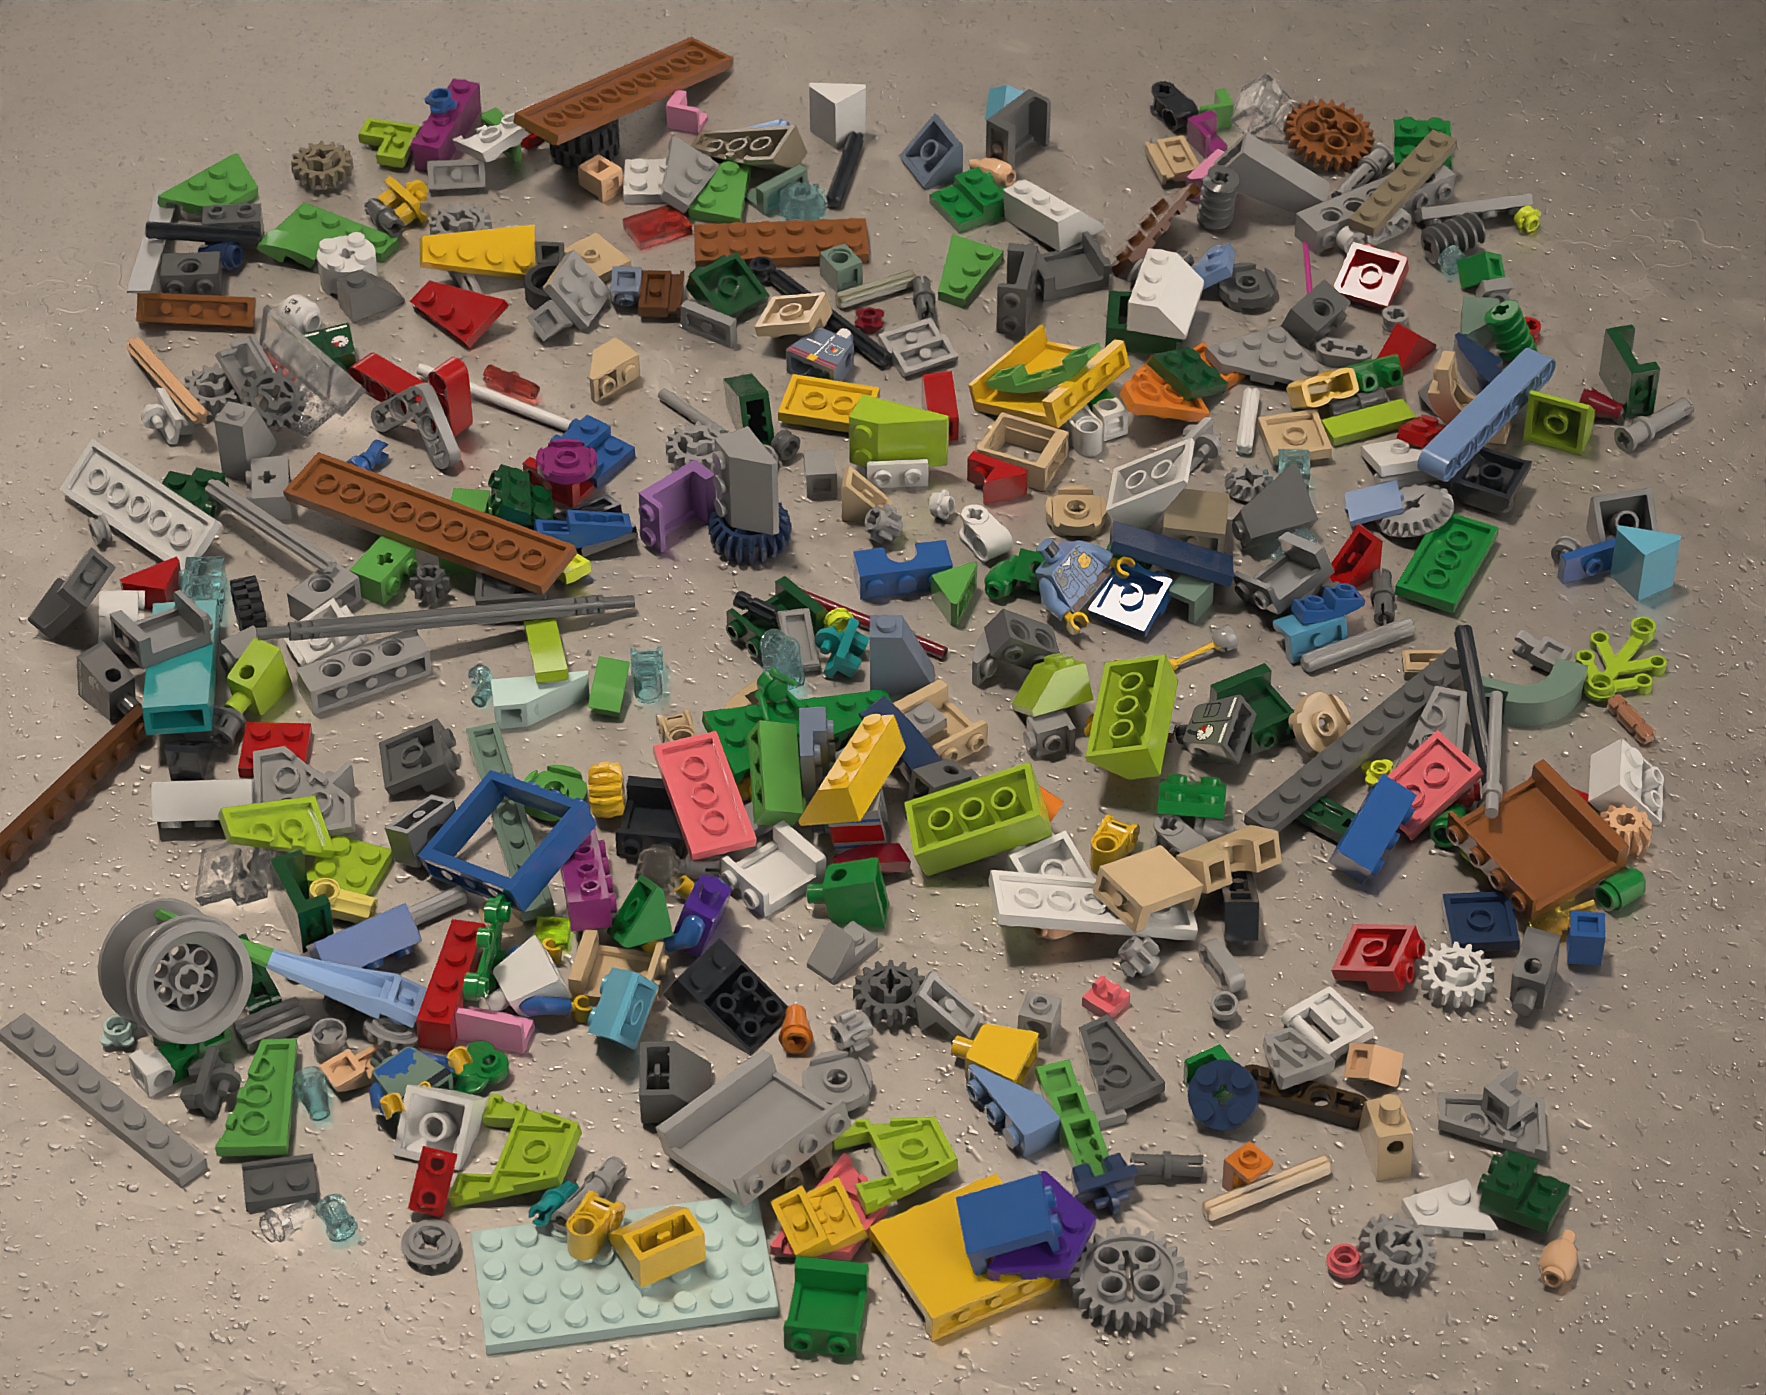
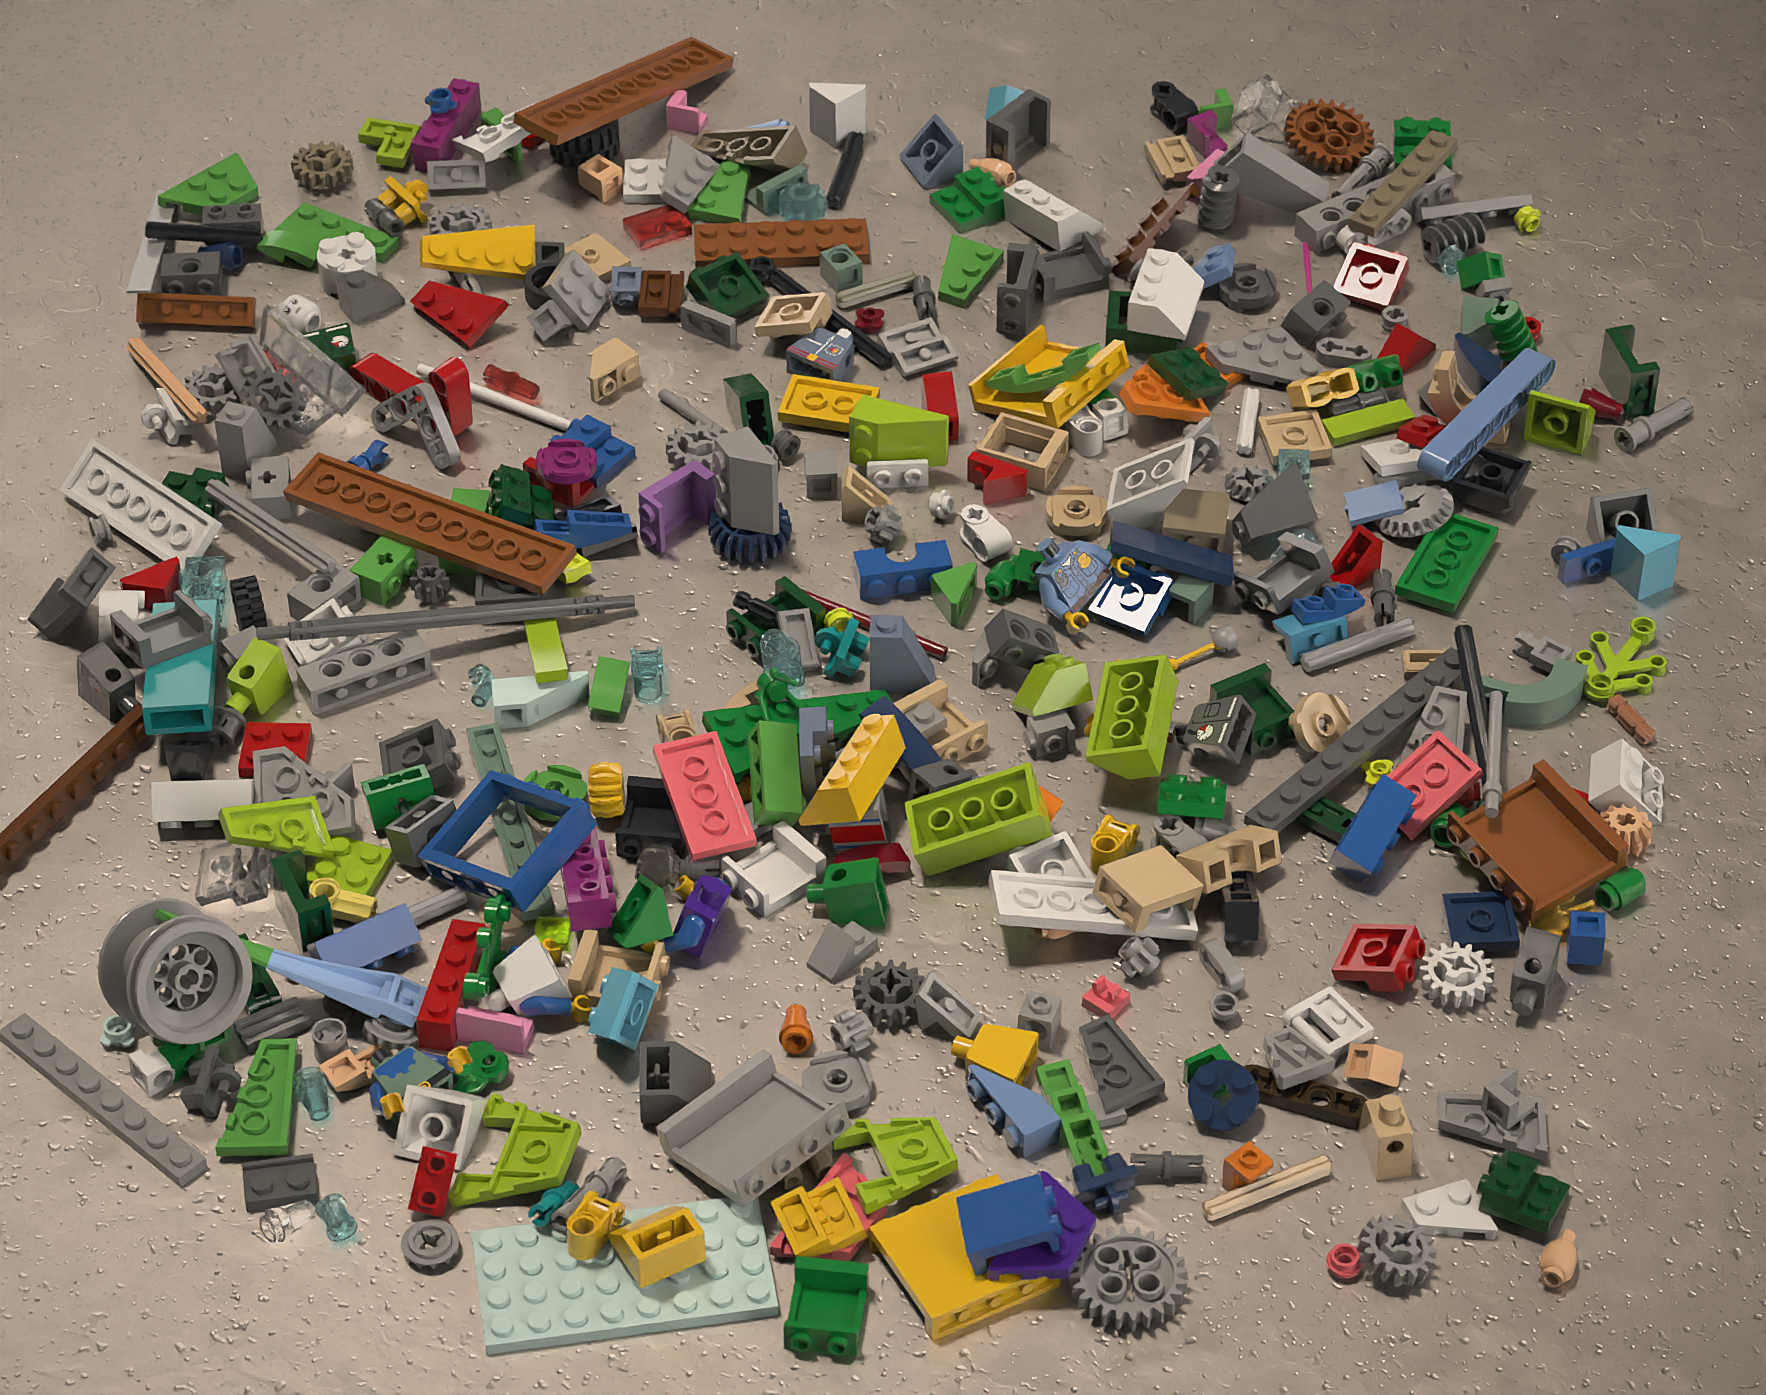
(384, 791): none -> green brick
(727, 998): black slope -> none

